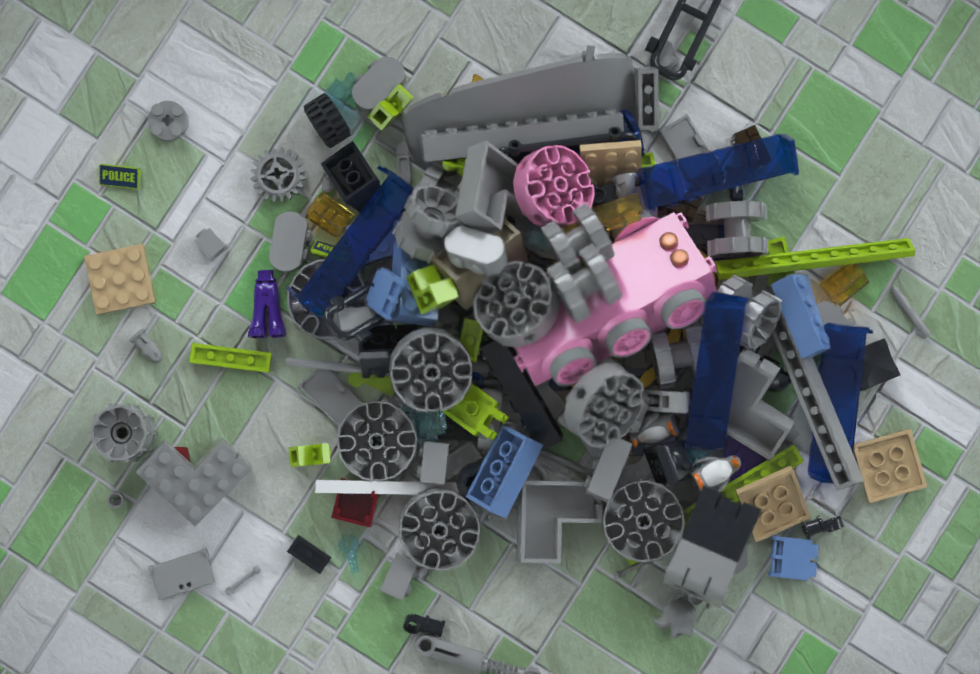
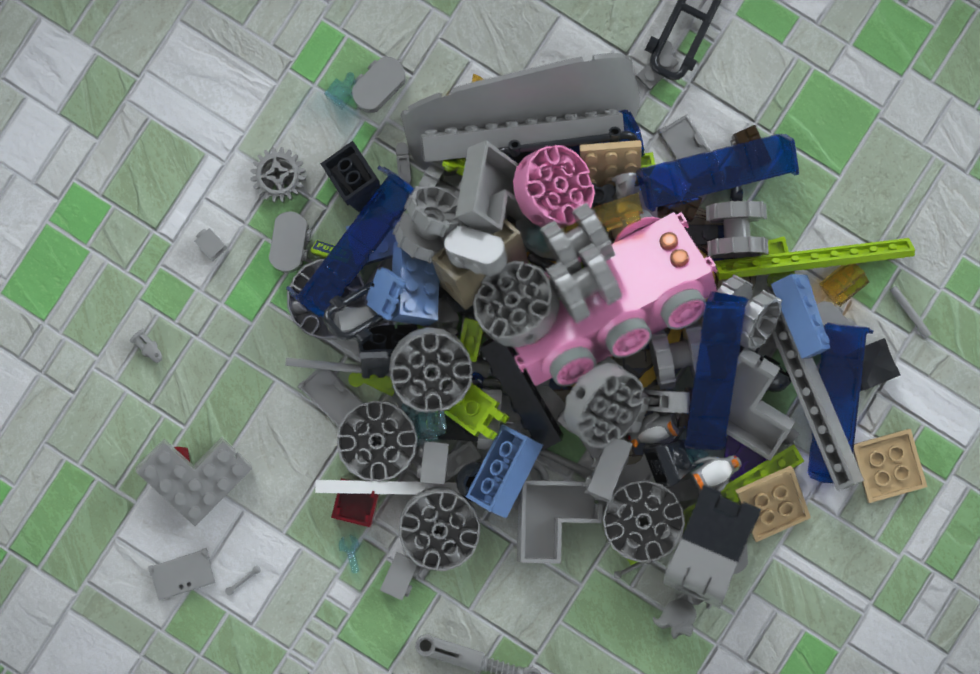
(108, 425): light grey piece -> none
(115, 503): light grey hinge -> none
(119, 176): slope -> none
(120, 279): tan plate -> none
(175, 128): light grey plate -> none
(230, 357): lime plate -> none
(266, 295): dark purple piece -> none
(309, 455): lime brick -> none
(309, 554): black plate -> none
(327, 120): black tyre -> none
(327, 185): light grey hinge -> none
(329, 215): clear yellow brick -> none
(390, 109): lime brick -> none
(424, 624): black connector -> none
(429, 290): lime brick -> none
(587, 55): light grey plate -> none
(646, 97): light grey brick -> none
(793, 558): medium blue plate -> none
(817, 525): black connector -> none

